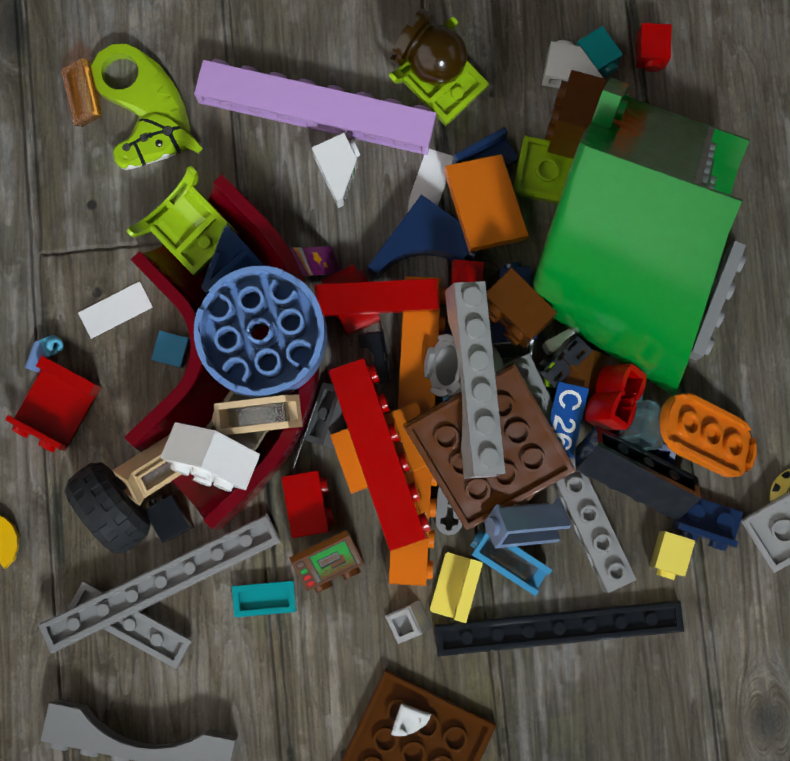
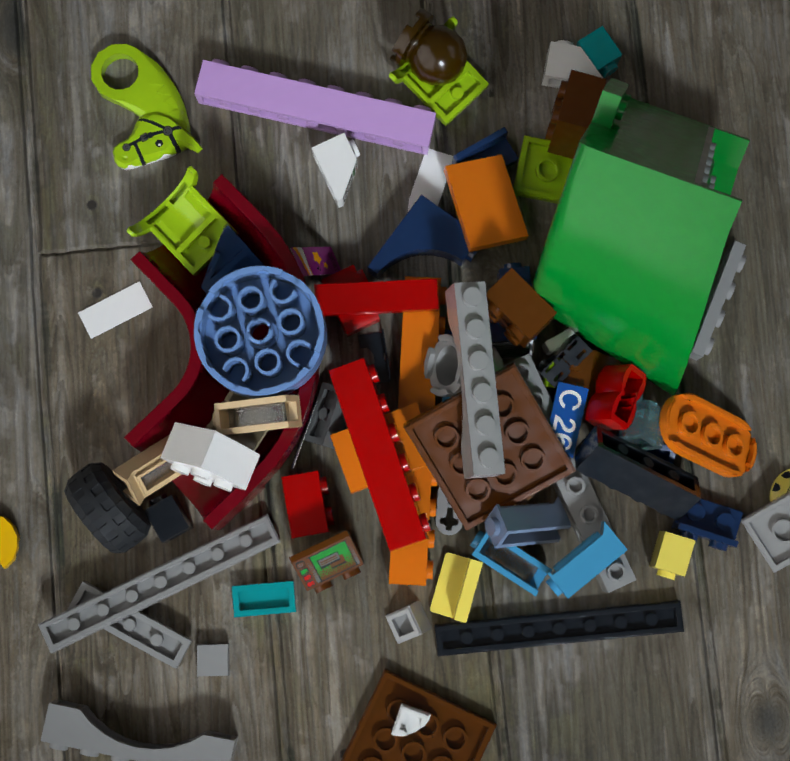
(44, 347): arm -> none
(54, 406): red panel -> none
(81, 92): clear orange tile -> none
(170, 349): dark azure tile -> none
(213, 659): none -> light grey tile
(466, 271): red brick -> none
(585, 561): none -> dark azure window
(653, 46): red brick -> none

